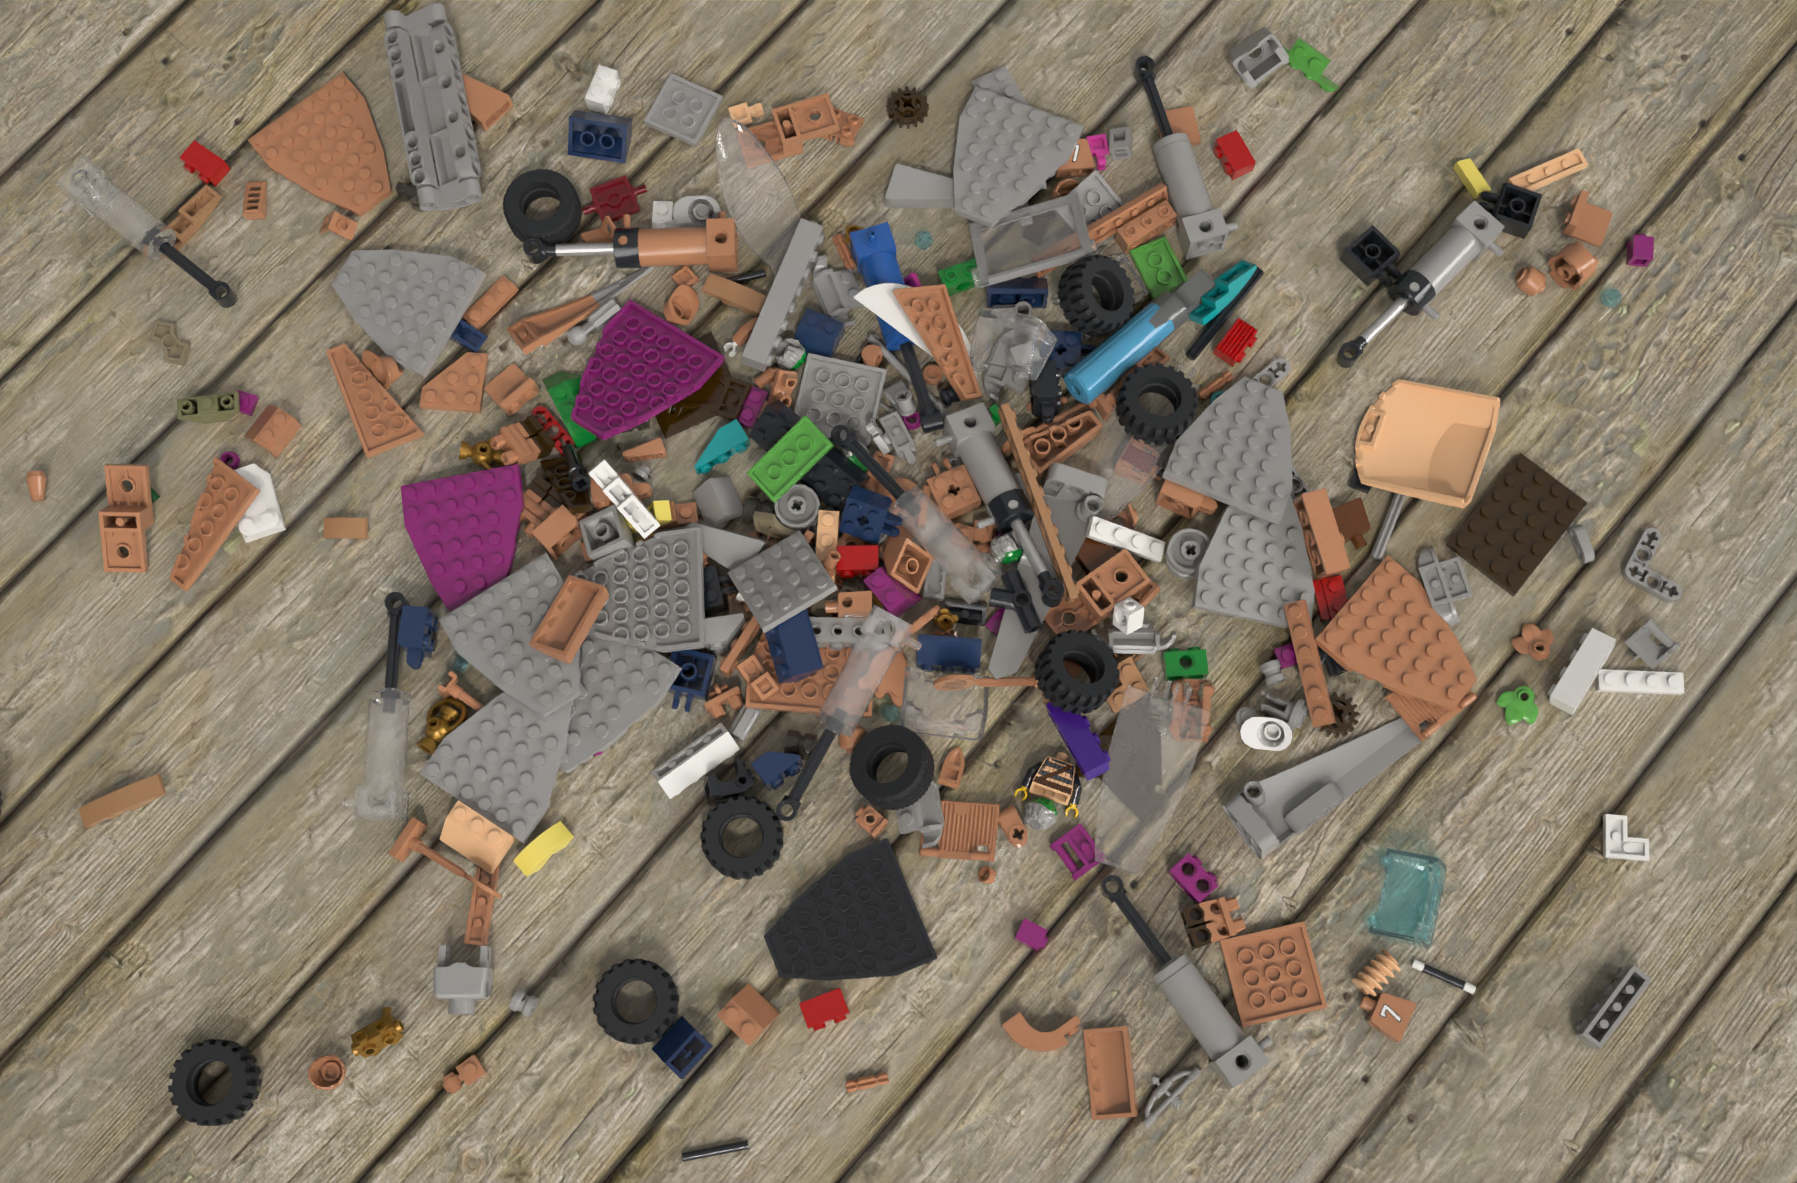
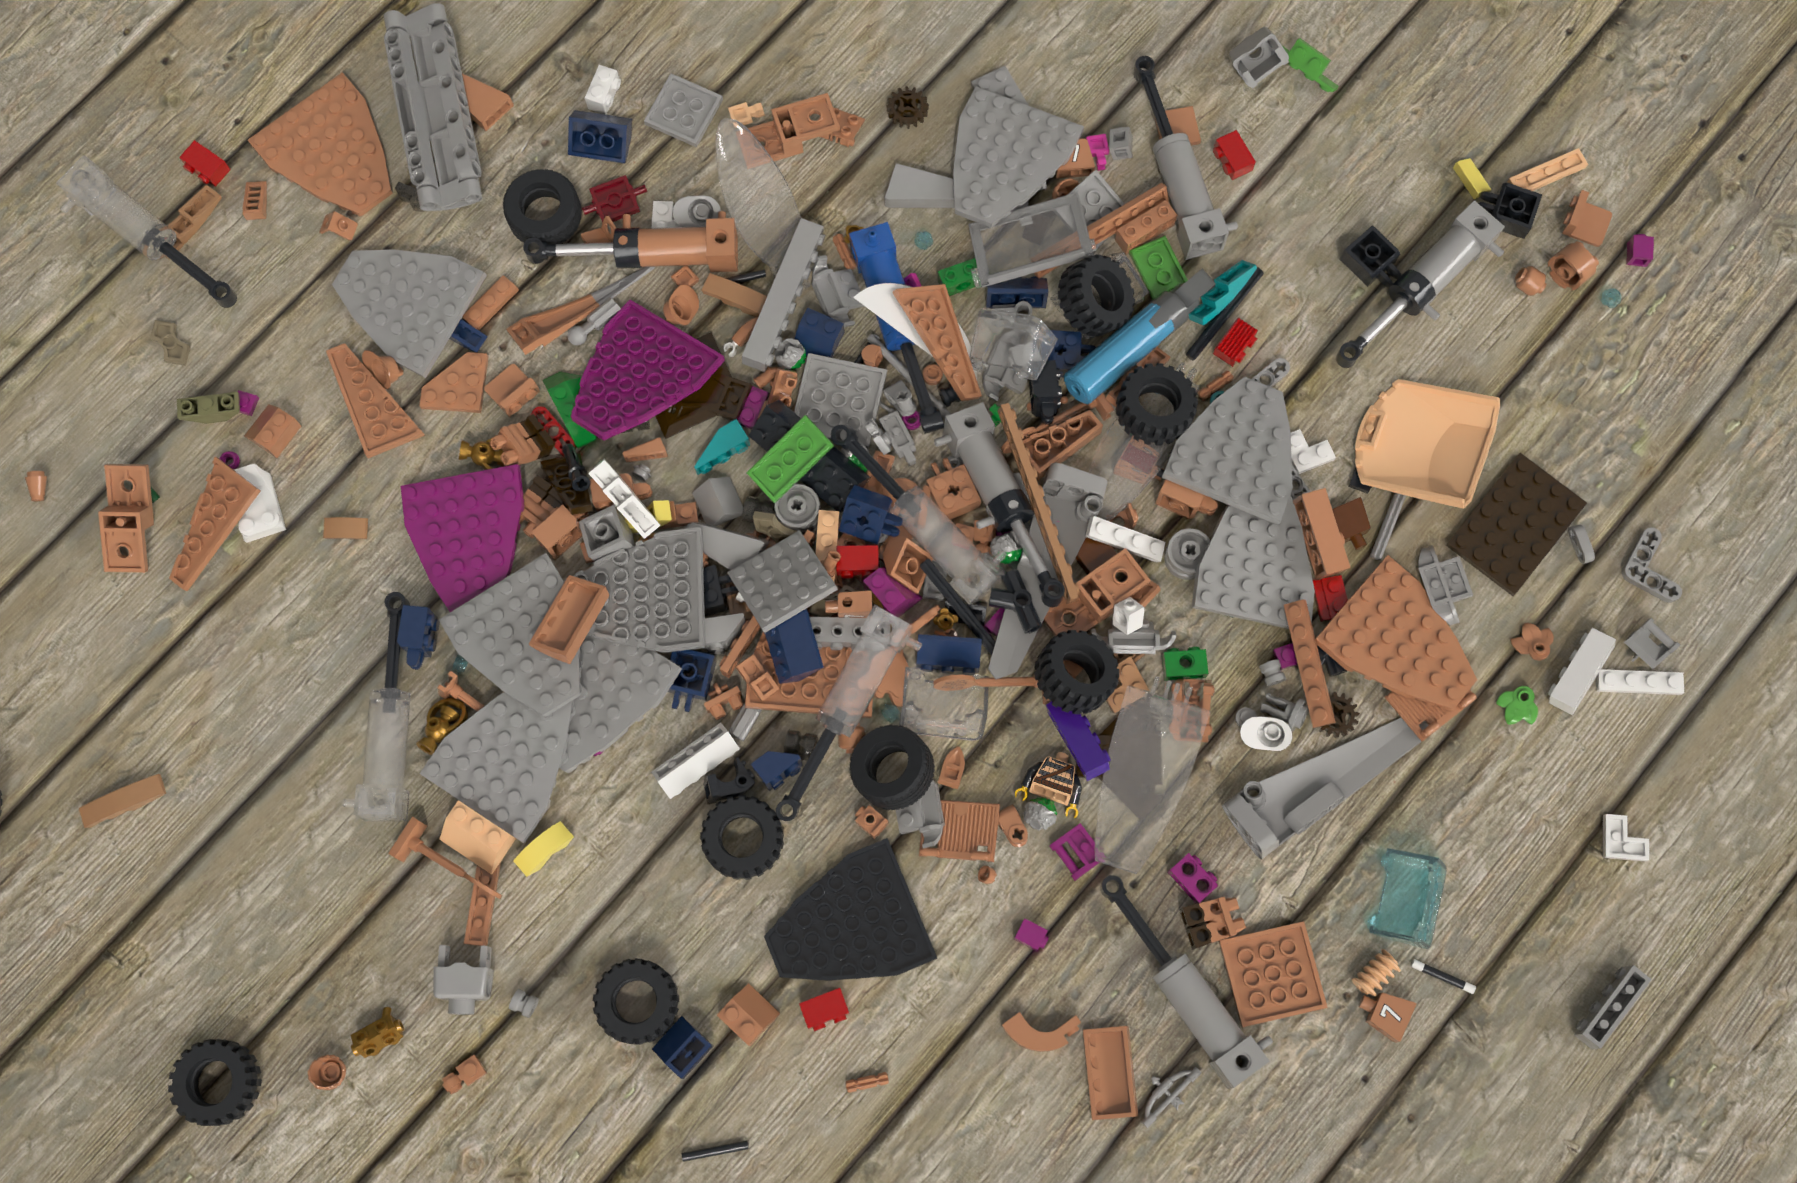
(958, 604): none -> black axle
(1306, 457): none -> white plate

